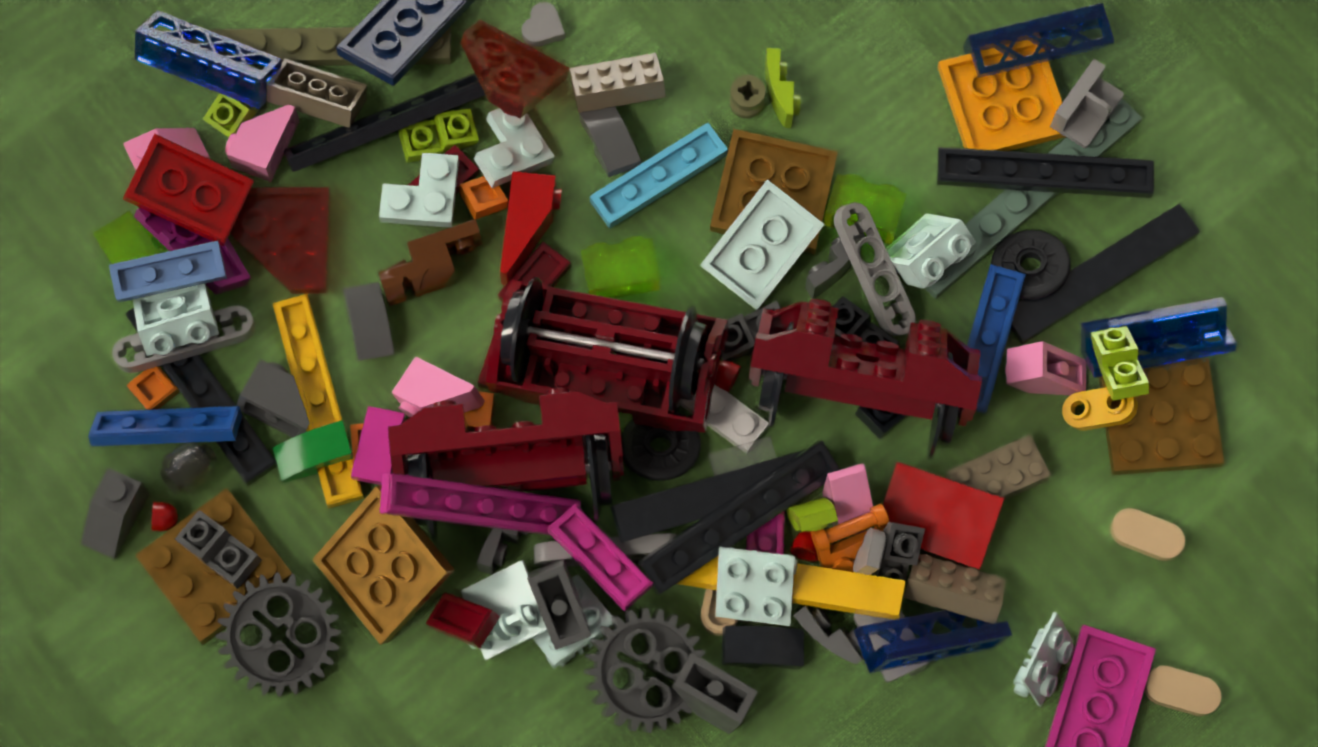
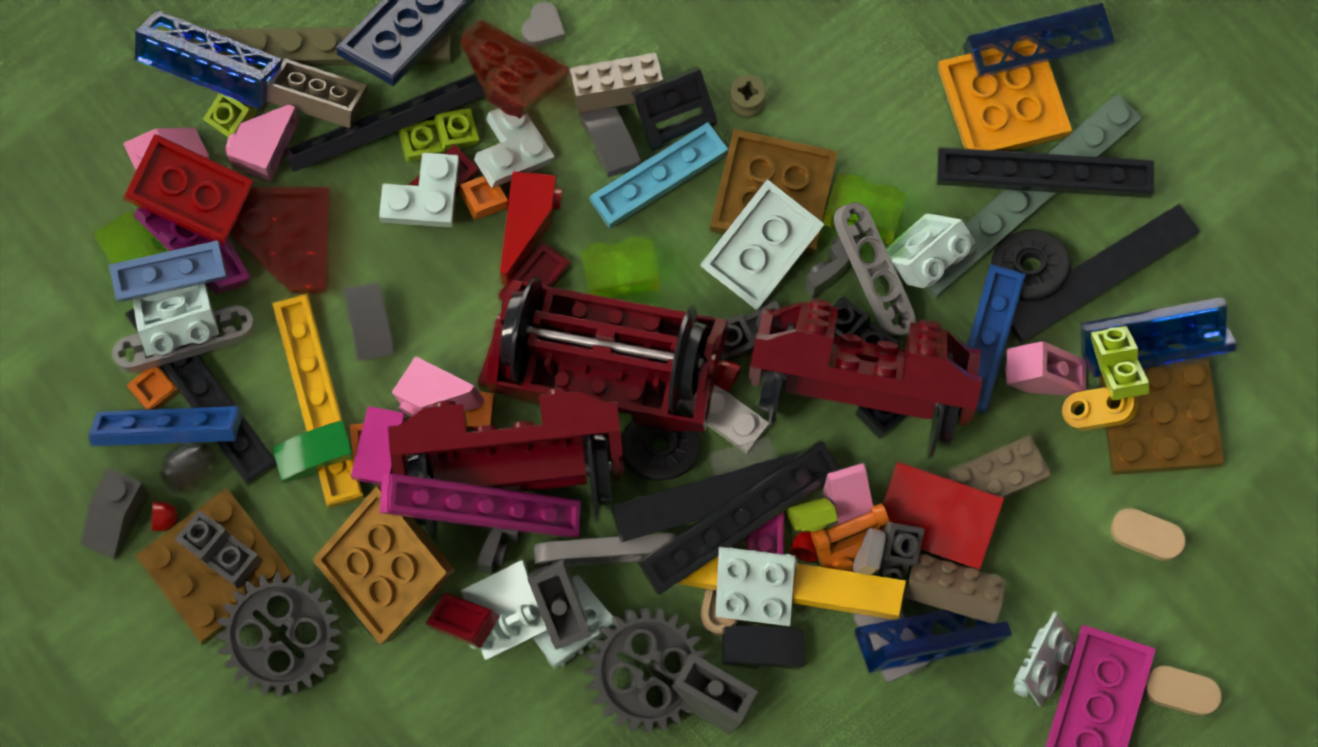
(274, 399): dark grey slope -> none
(430, 263): reddish brown plate -> none
(600, 557): dark pink tile -> none
(669, 99): none -> black plate
(780, 91): lime slope -> none
(840, 643): dark grey slope -> none
(1087, 106): light grey panel -> none

